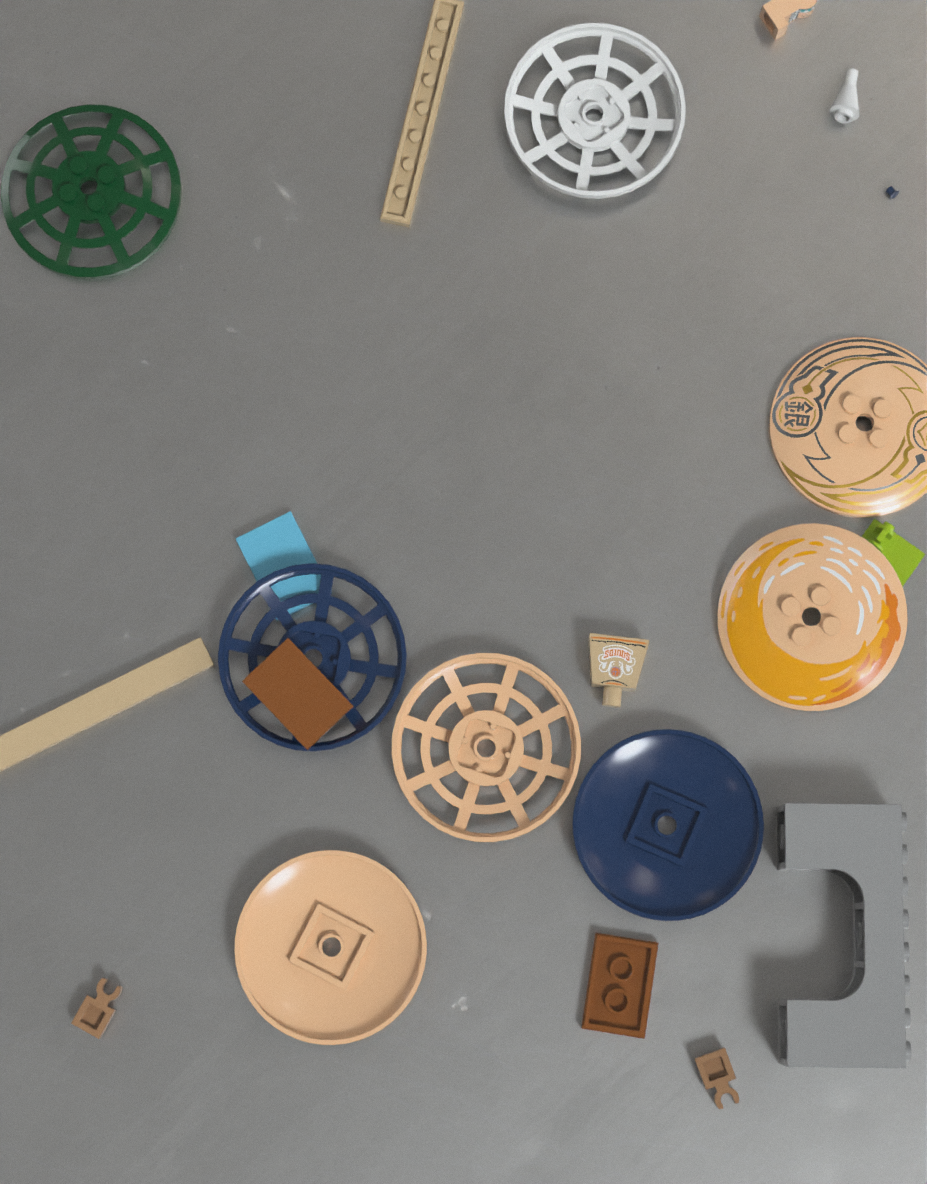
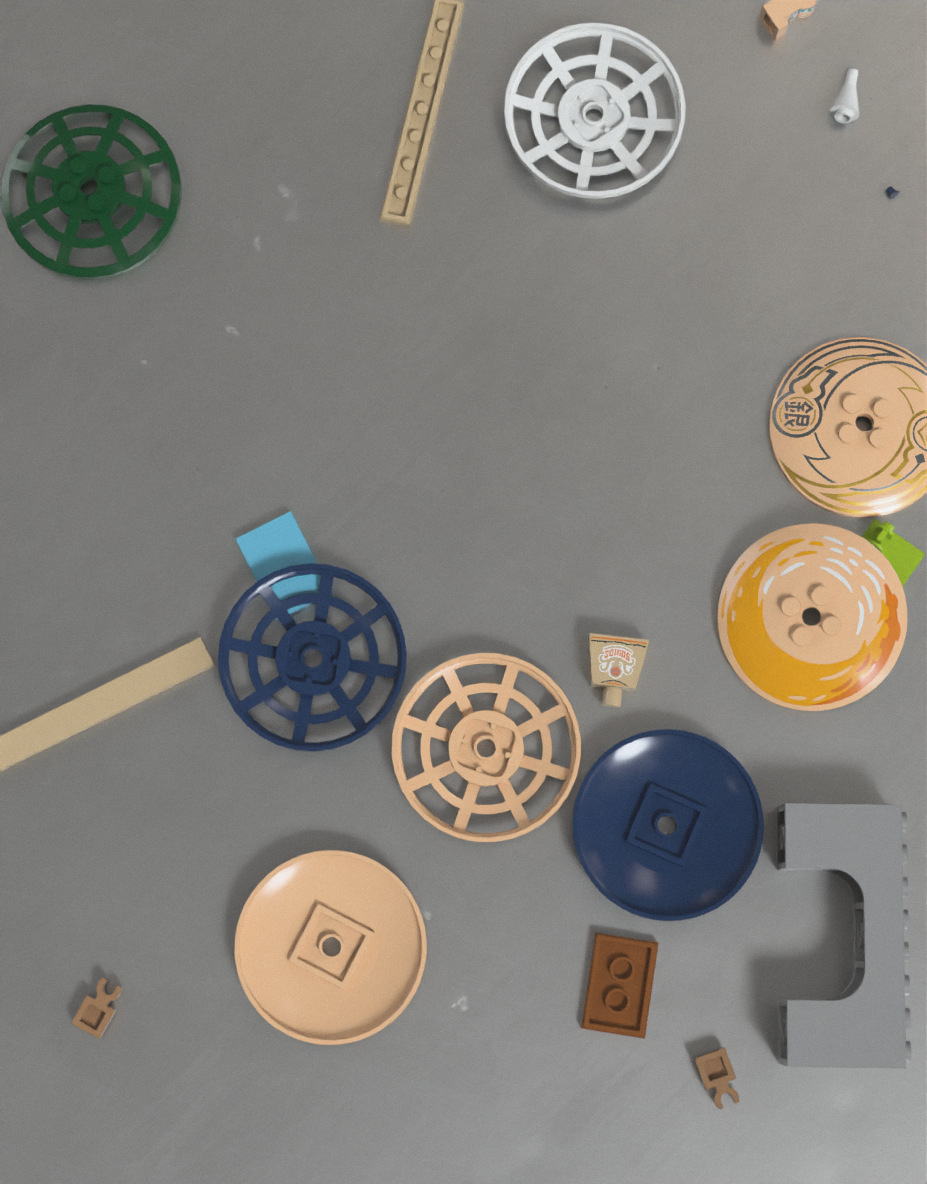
(297, 694): dark orange tile -> none

